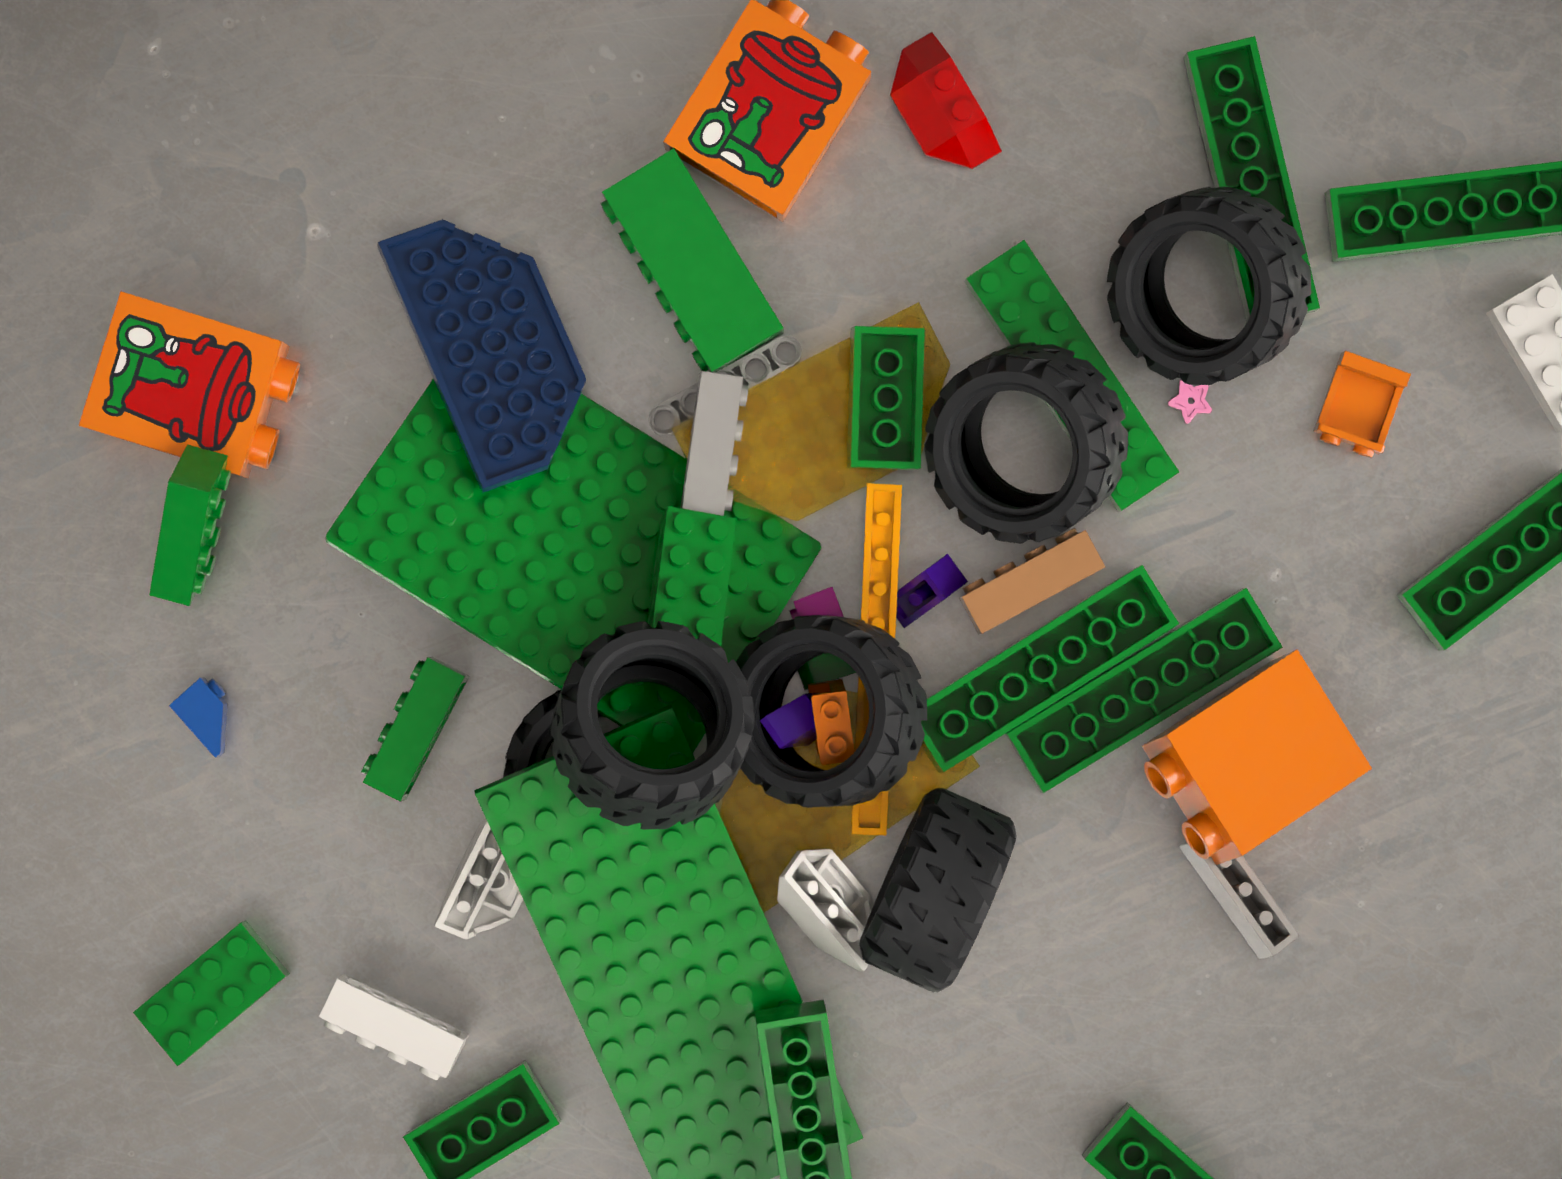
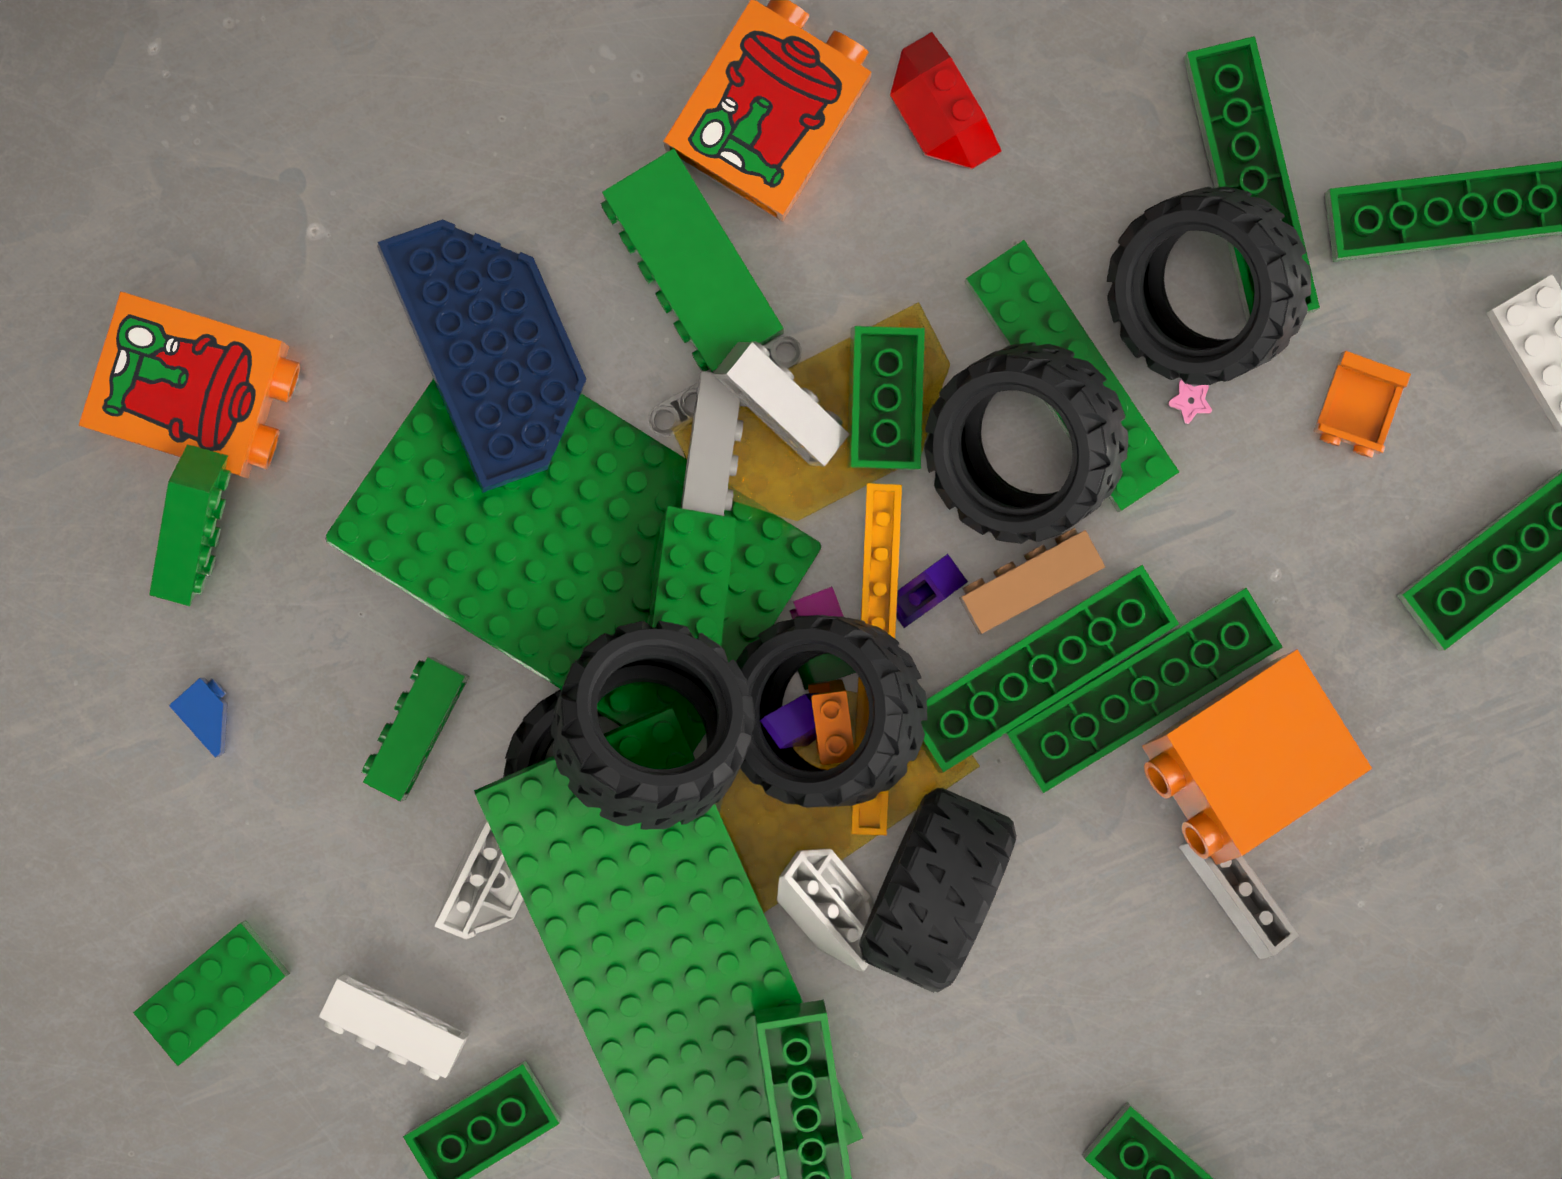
(781, 403): none -> brick

